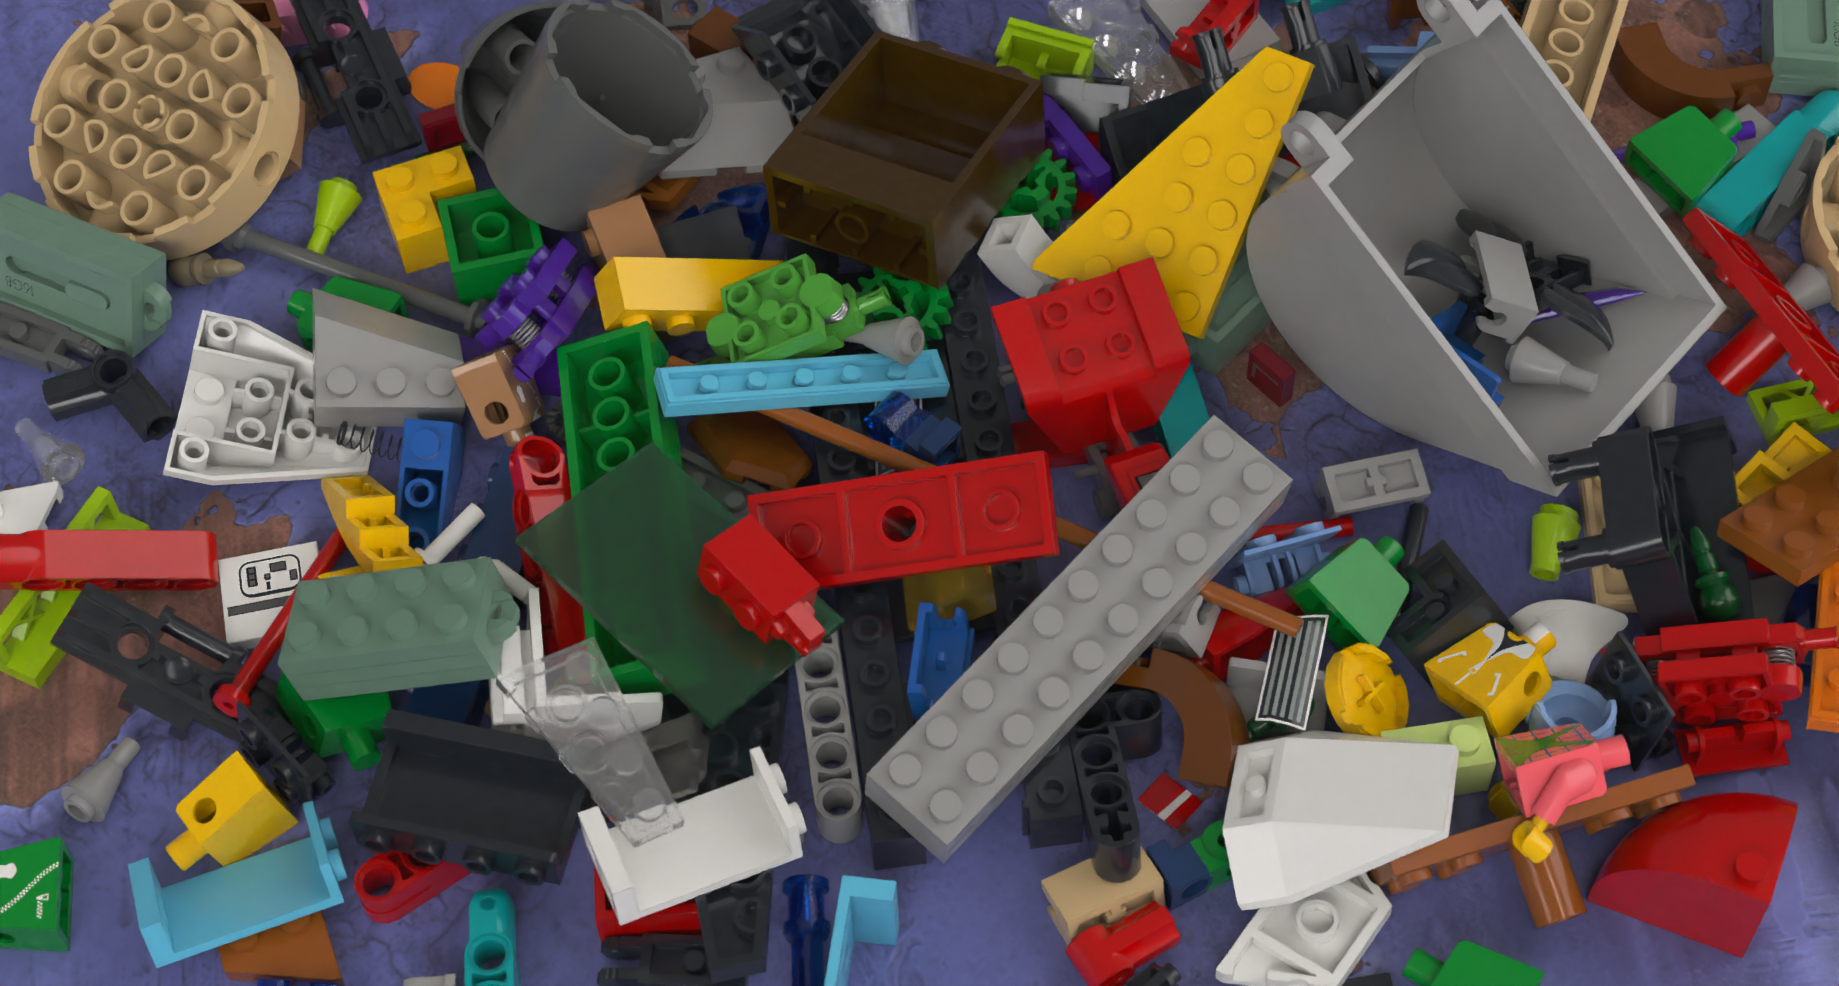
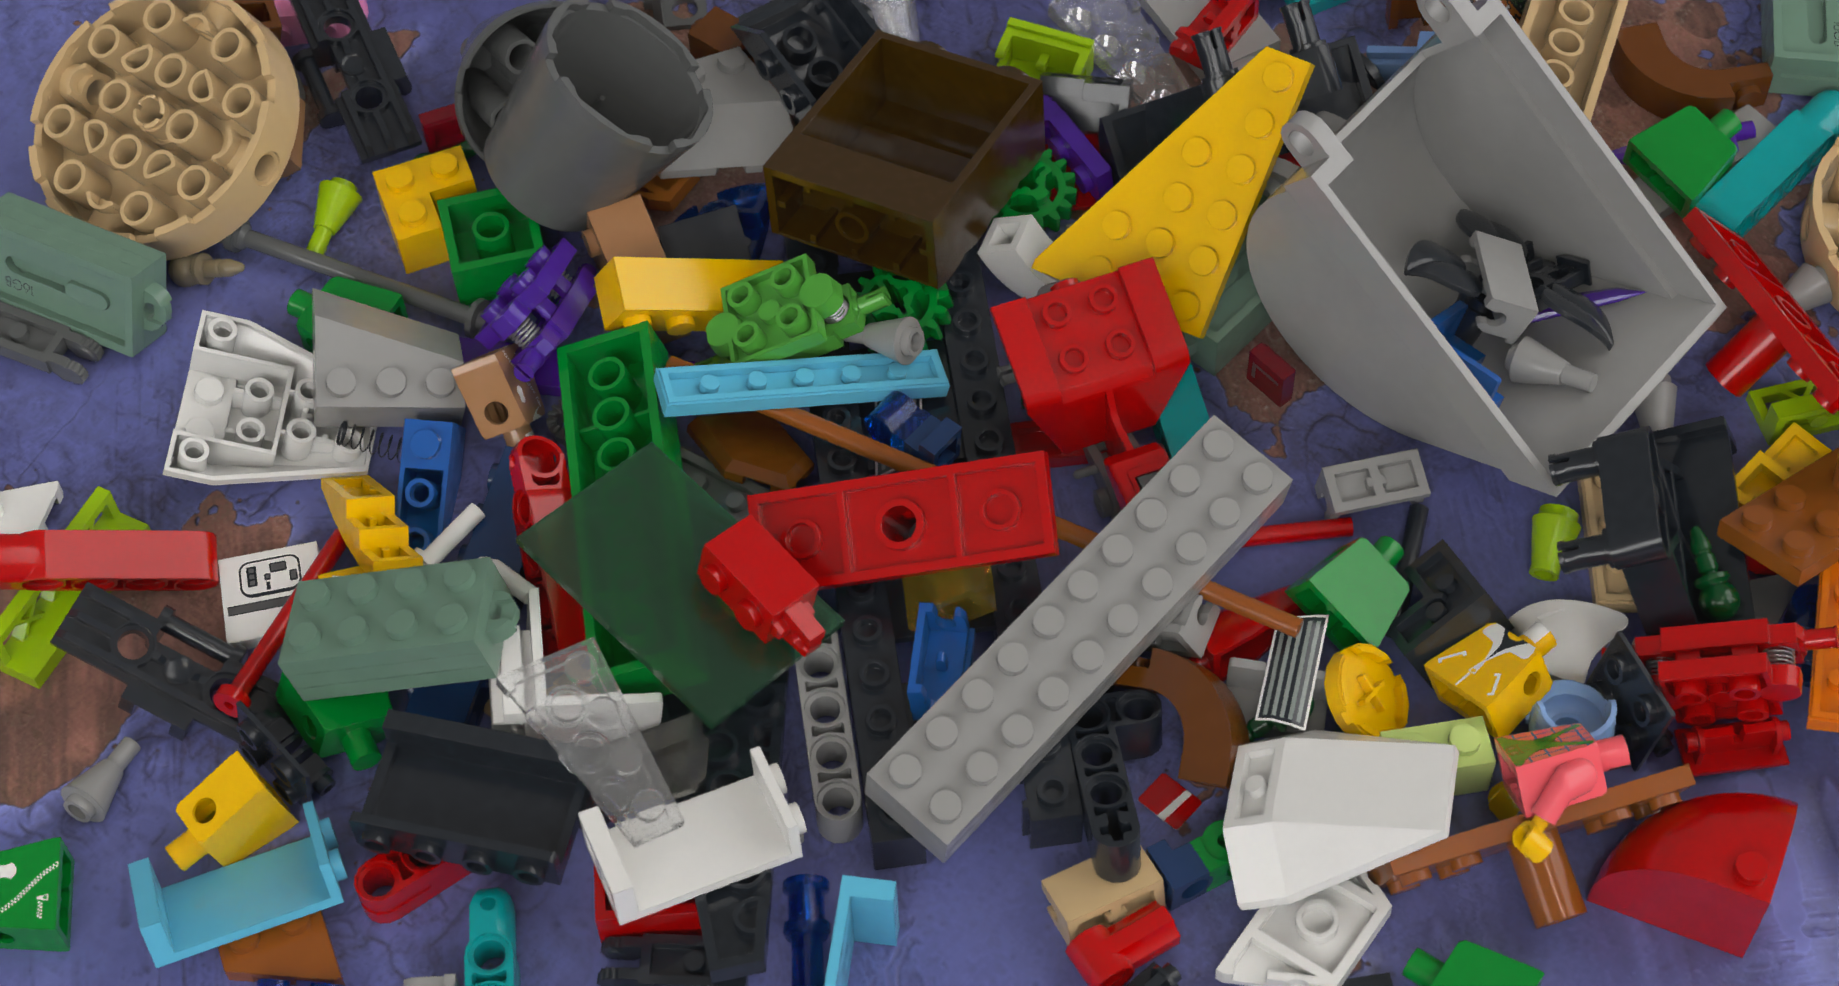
(54, 456): clear cone -> none
(94, 388): black piece -> none
(434, 84): orange sticker -> none
(1297, 553): medium blue hinge -> none
(1793, 189): dark grey tile -> none

